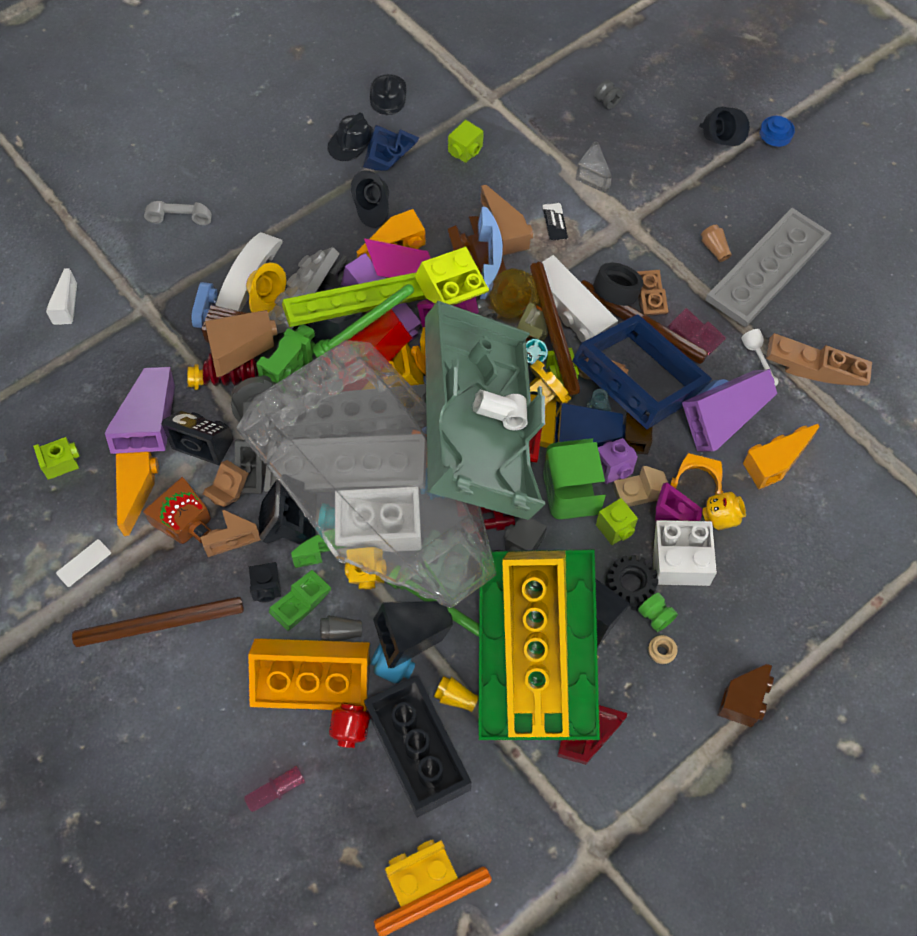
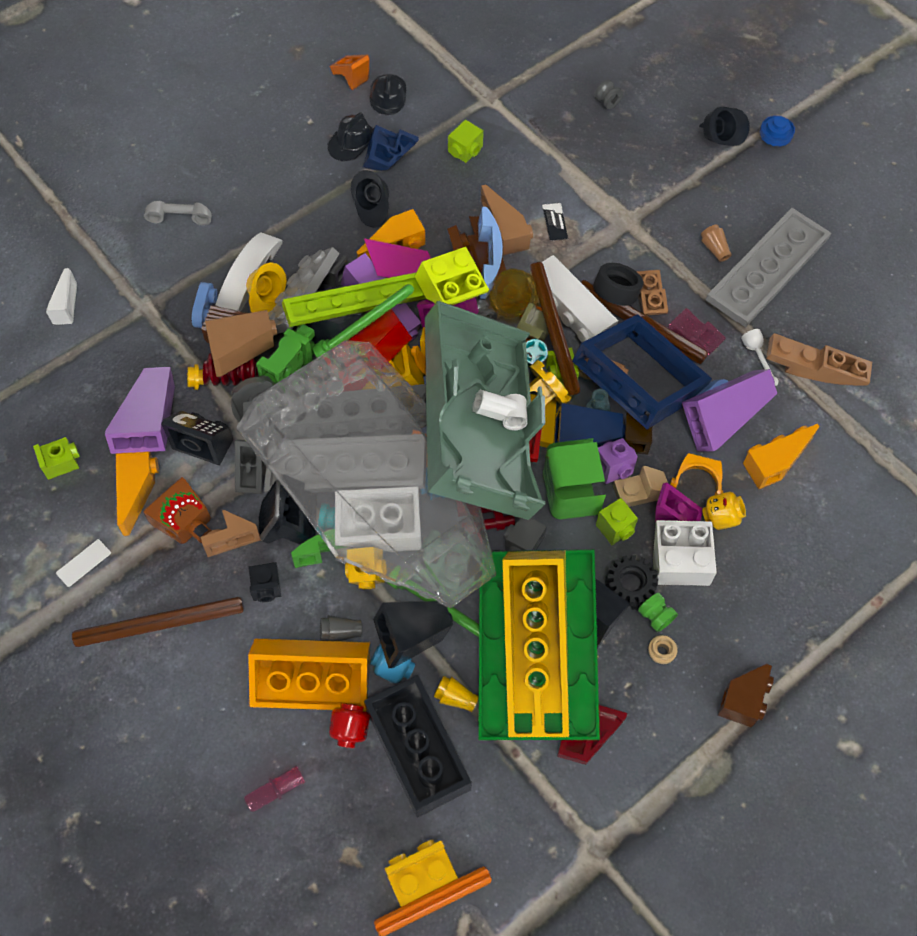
(227, 484): medium nougat bracket -> none
(300, 601): bright green slope -> none
(354, 68): none -> orange slope
(593, 169): clear slope -> none

